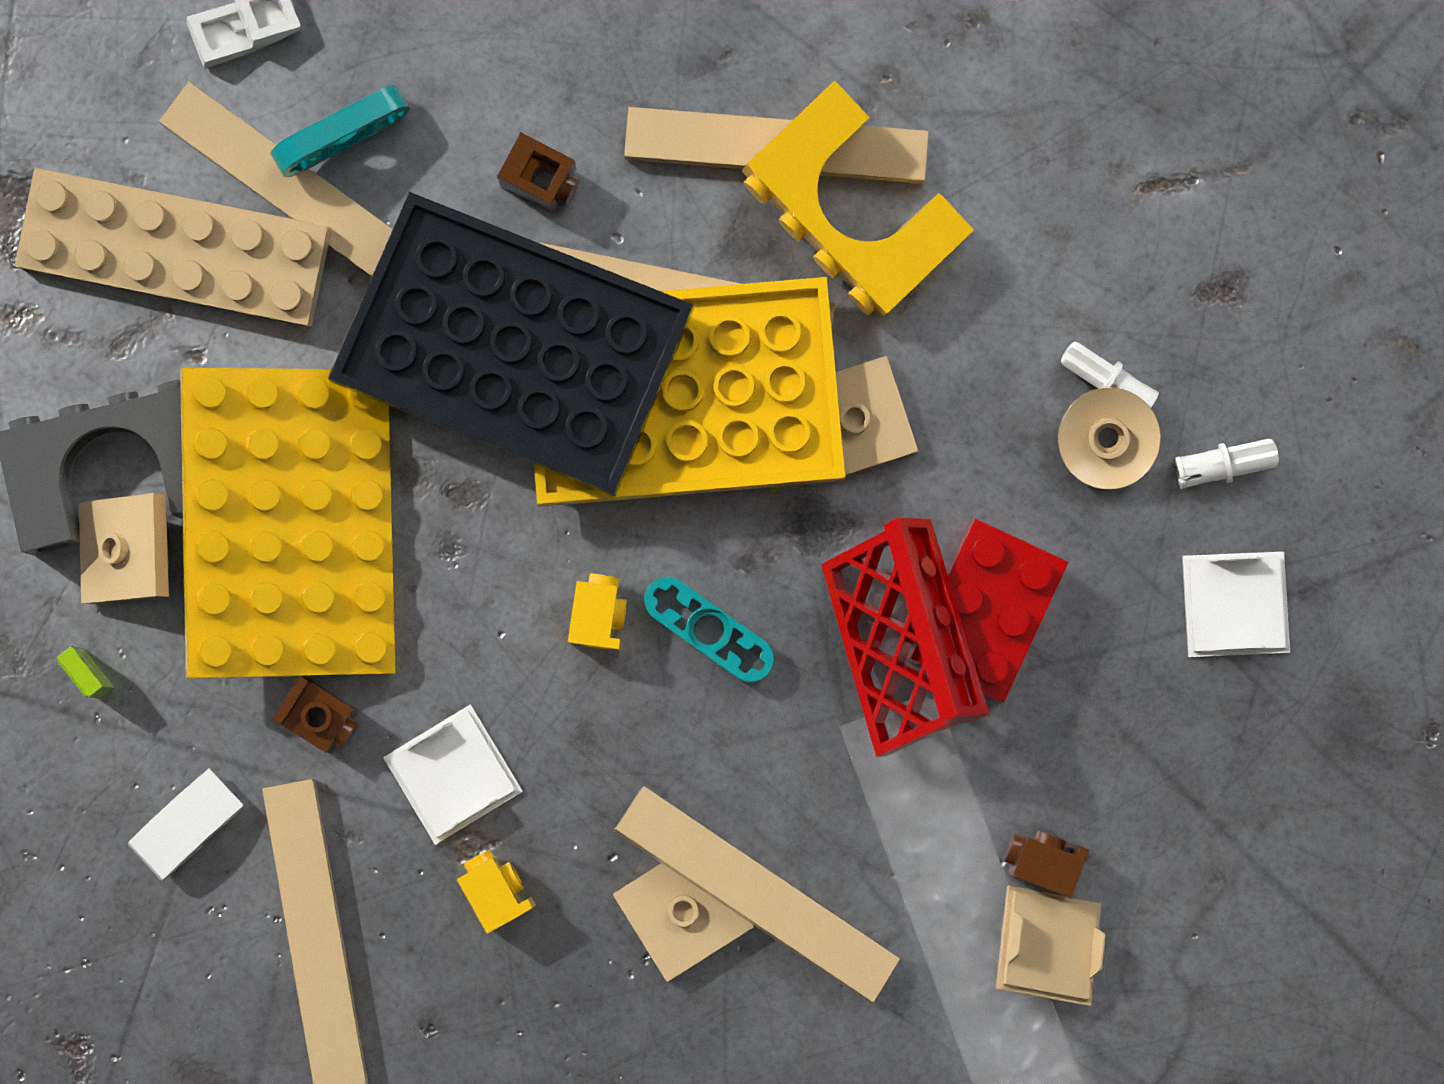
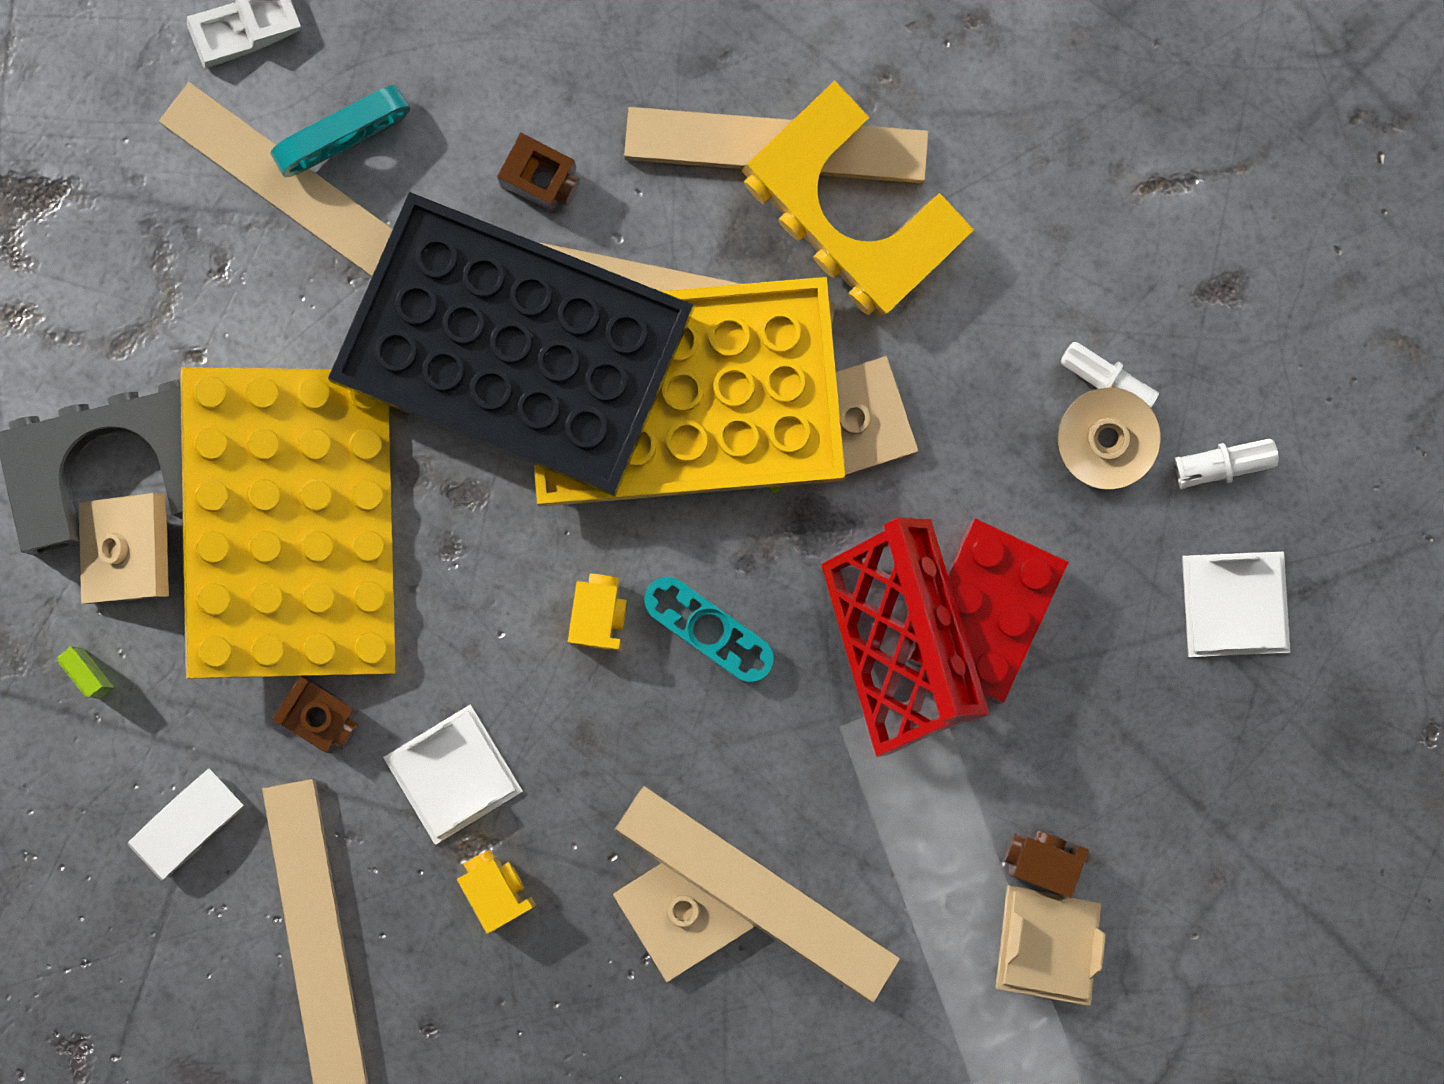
(173, 247): tan plate -> none

